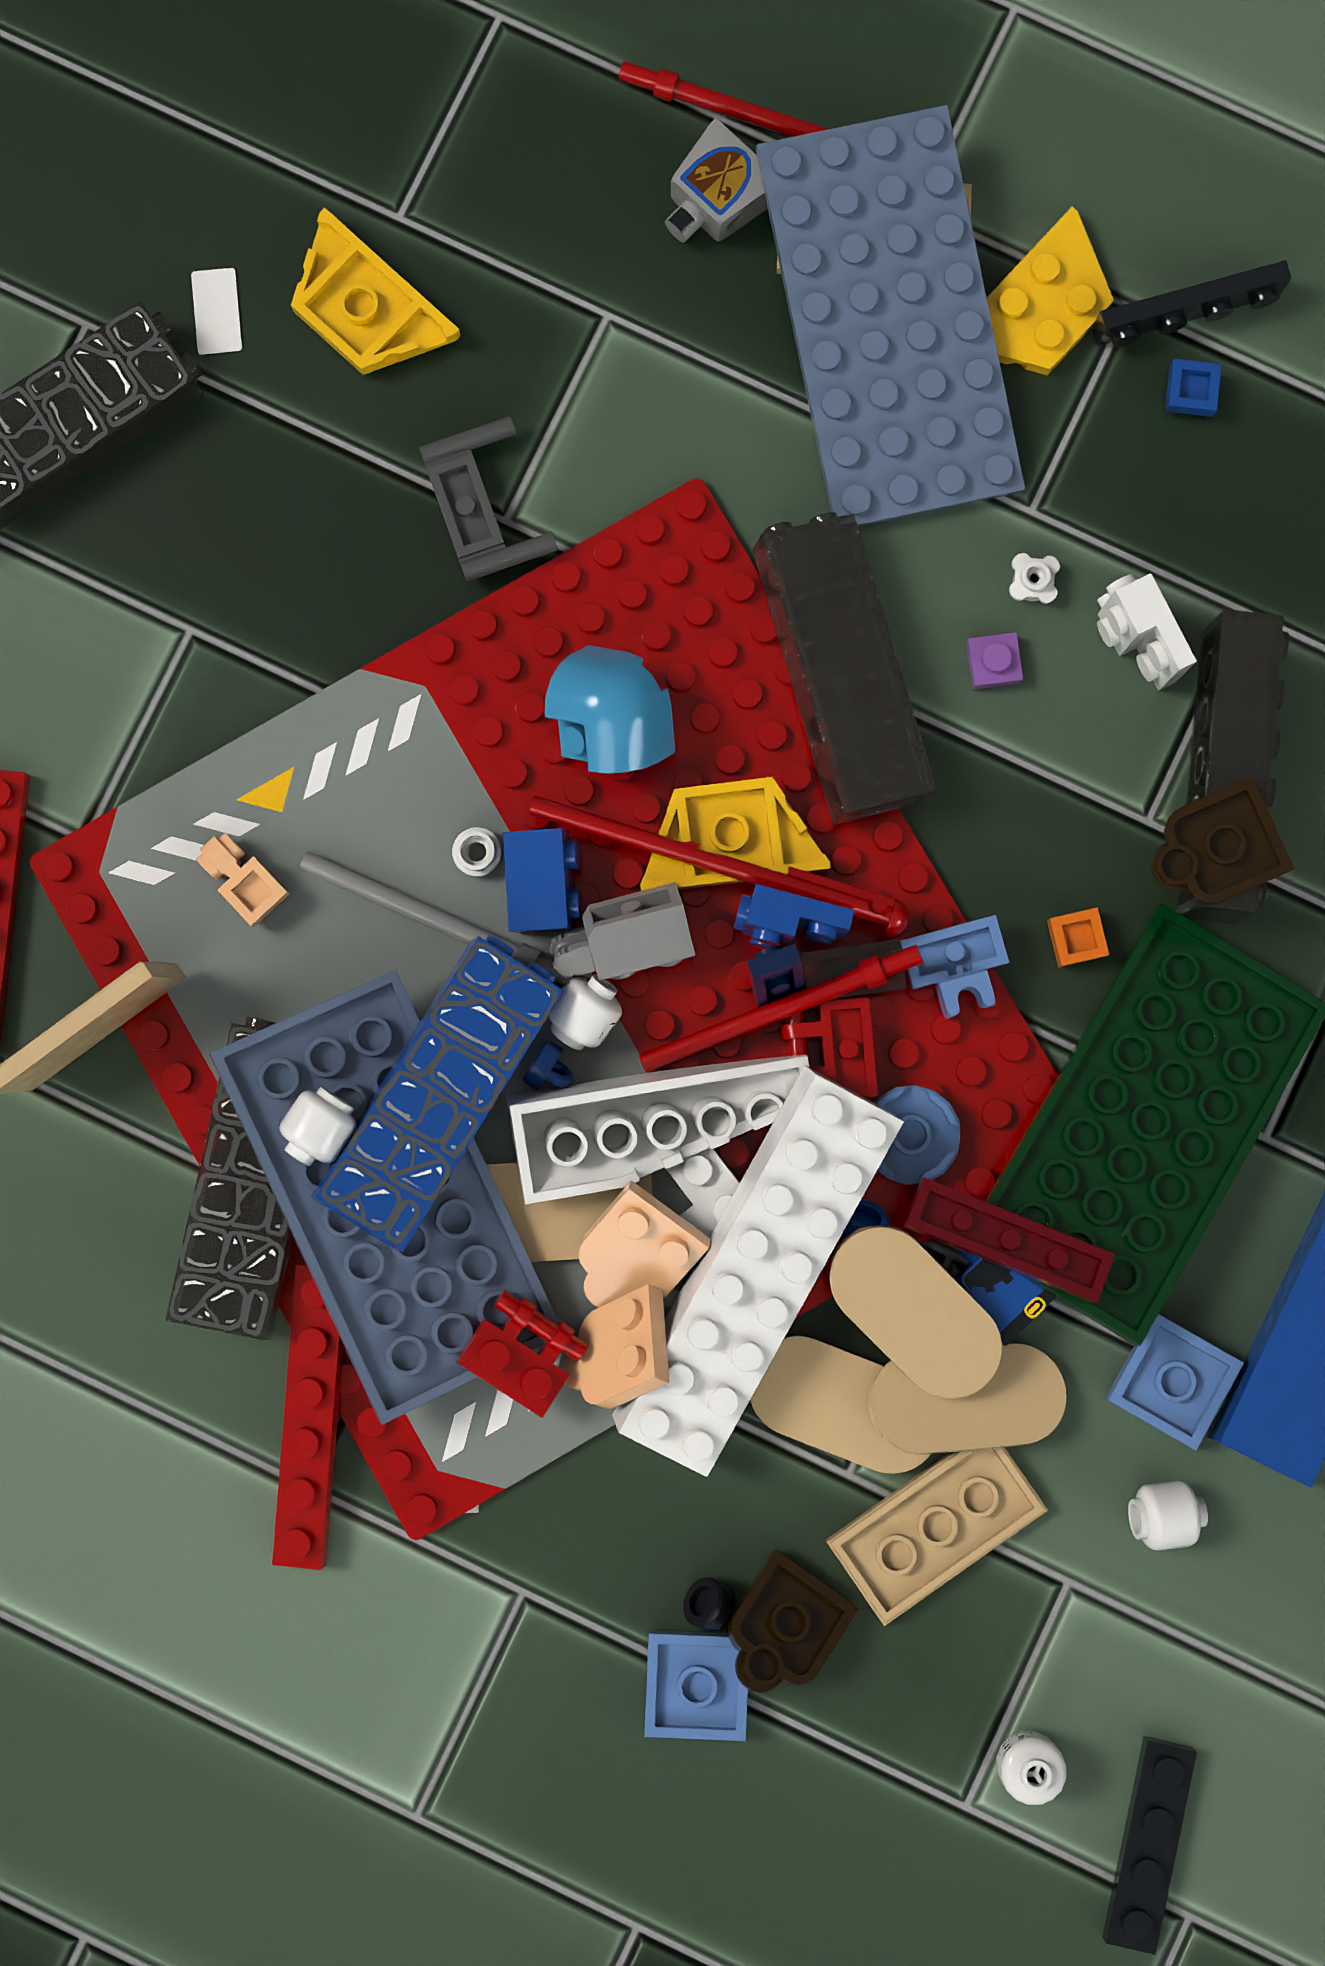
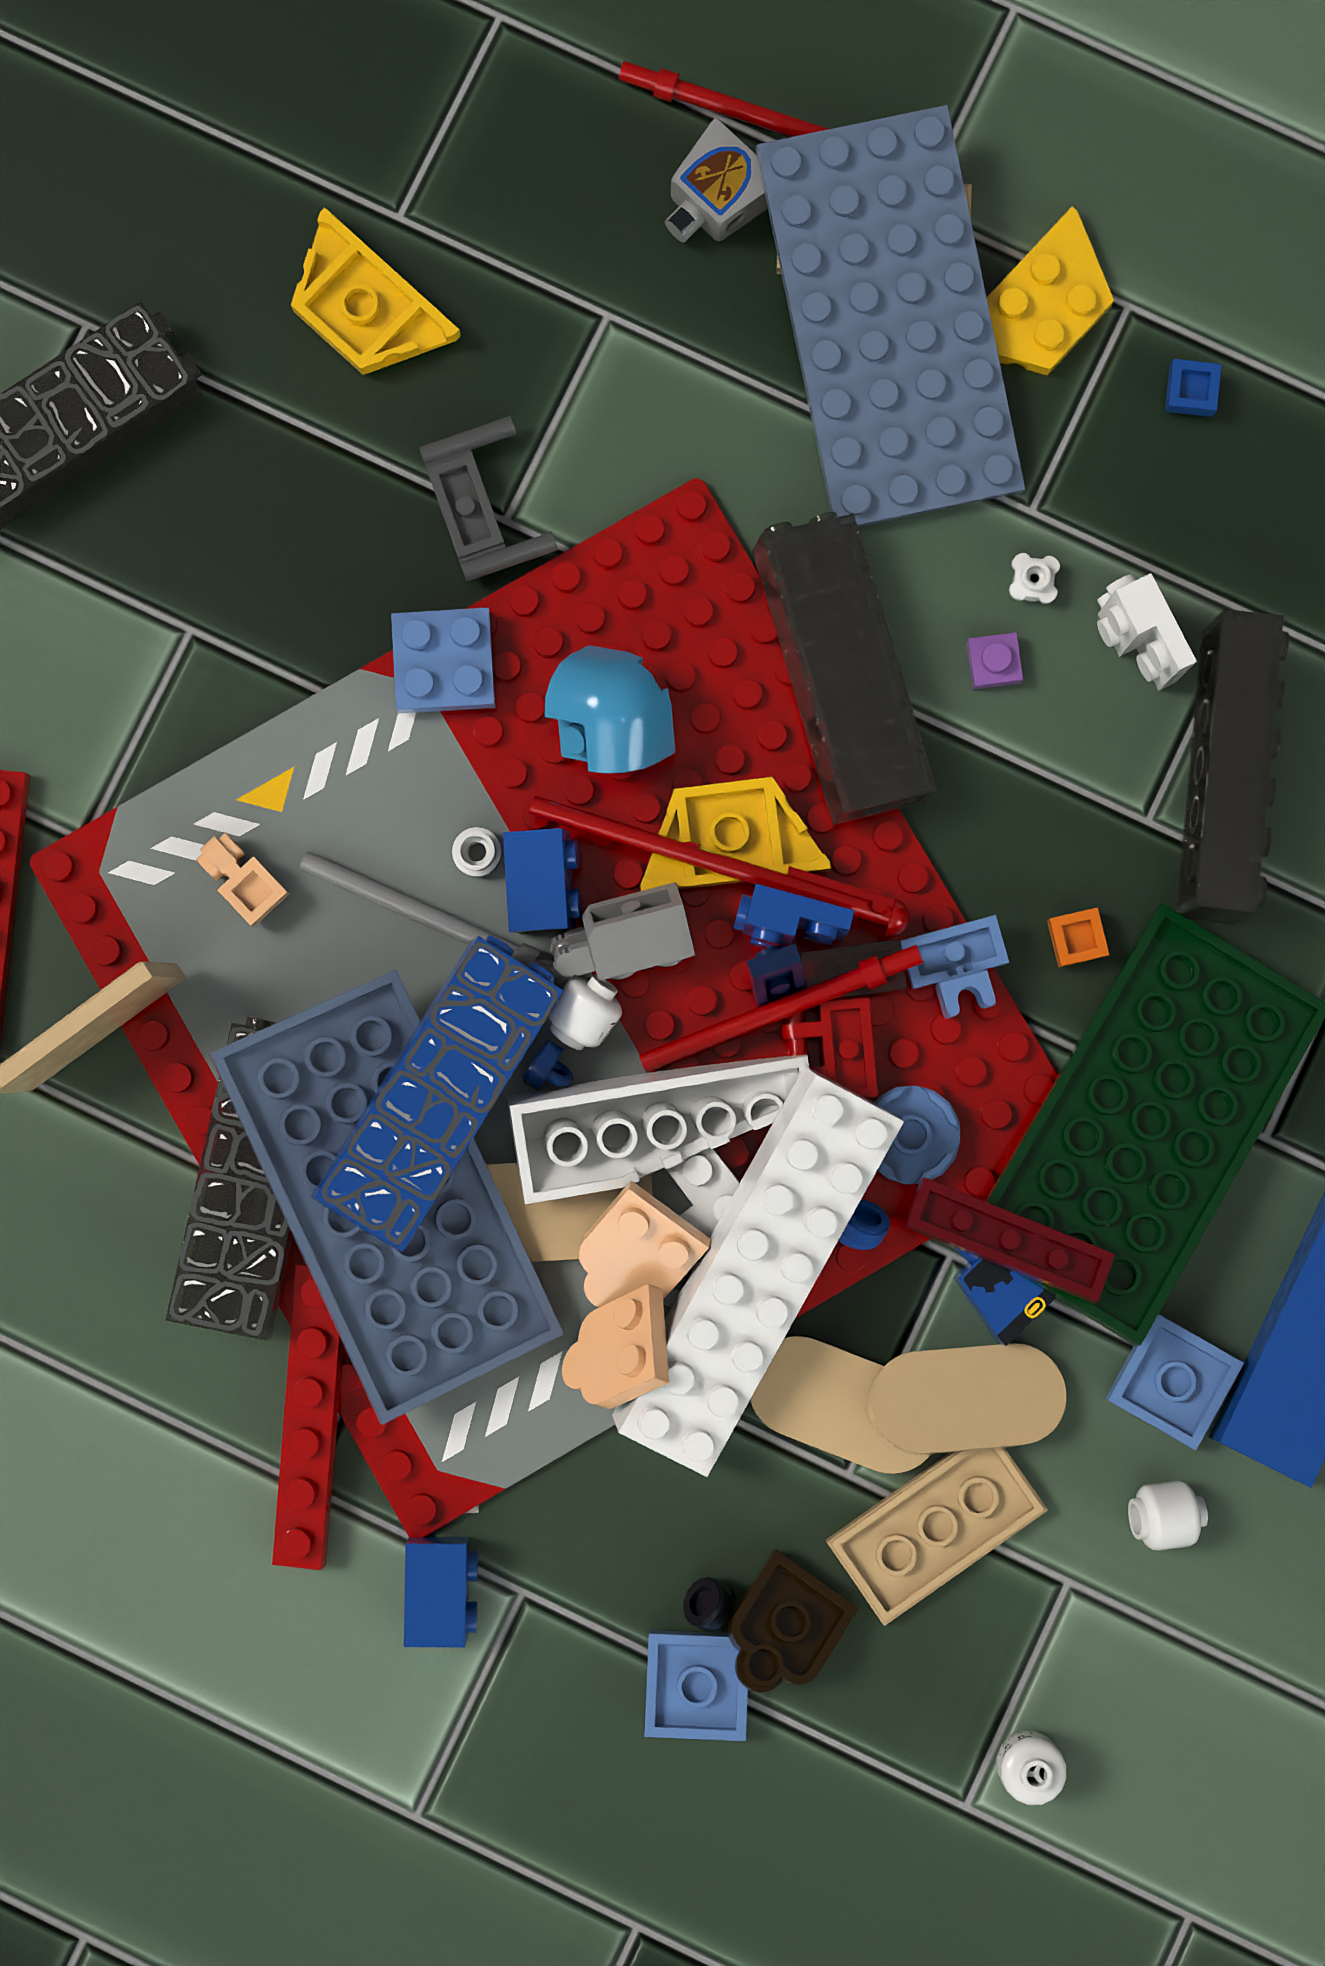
(216, 311): white sticker -> none
(318, 1126): white head -> none
(438, 1592): none -> blue brick
(443, 660): none -> medium blue plate
(512, 1366): red plate -> none
(915, 1311): tan tile -> none
(1149, 1845): black plate -> none
(1208, 300): black plate -> none
(1221, 845): dark brown plate -> none

